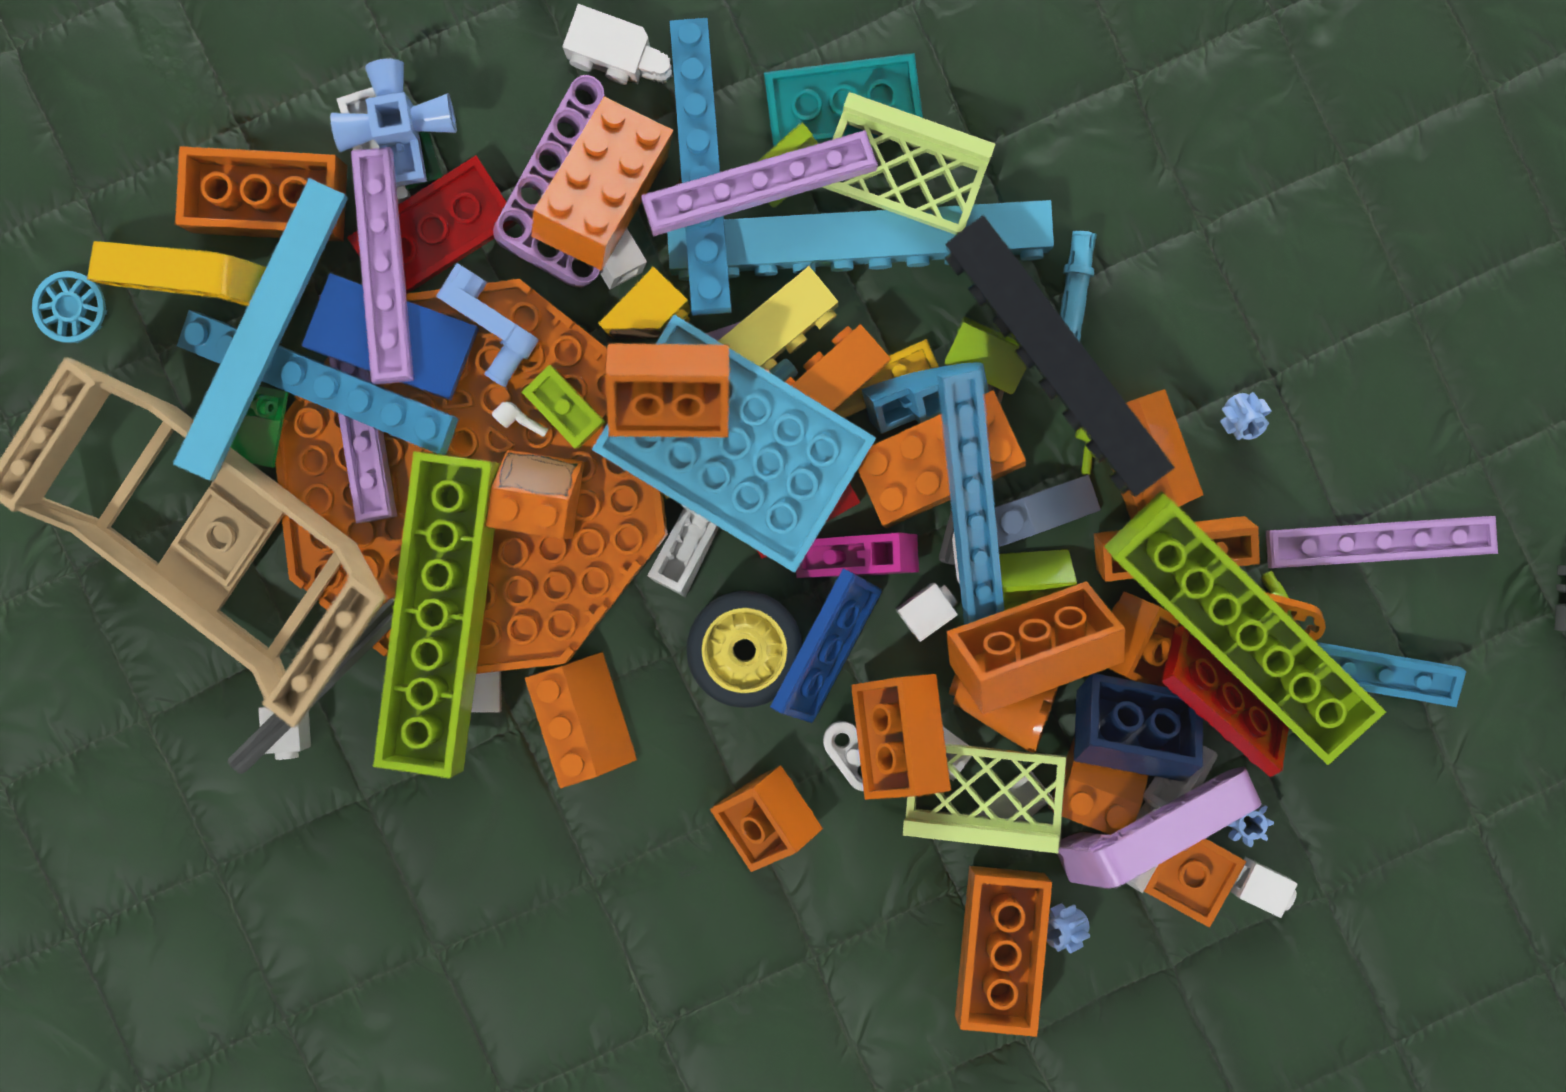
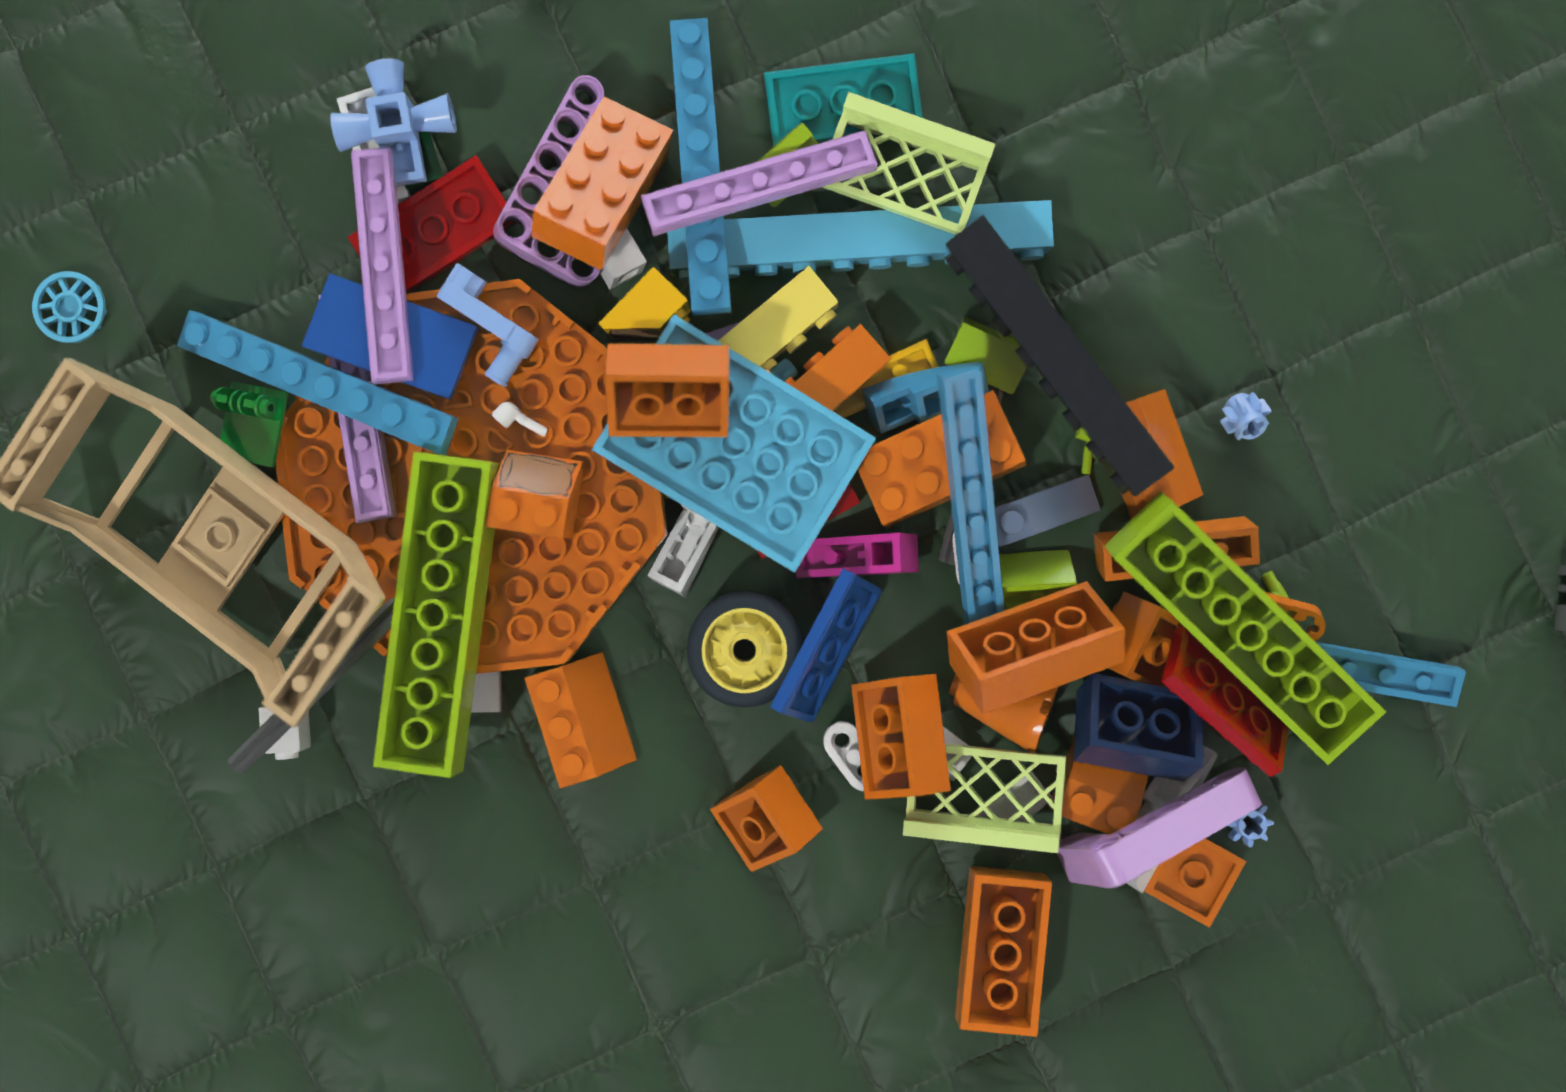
(174, 271): yellow beam -> none
(250, 189): orange brick -> none
(260, 330): medium azure tile -> none
(563, 407): lime plate -> none
(613, 48): white hinge -> none
(928, 610): white brick -> none
(1067, 928): light blue gear -> none
(1078, 275): medium azure pin -> none
(1265, 888): white brick -> none
(1381, 542): lavender tile -> none

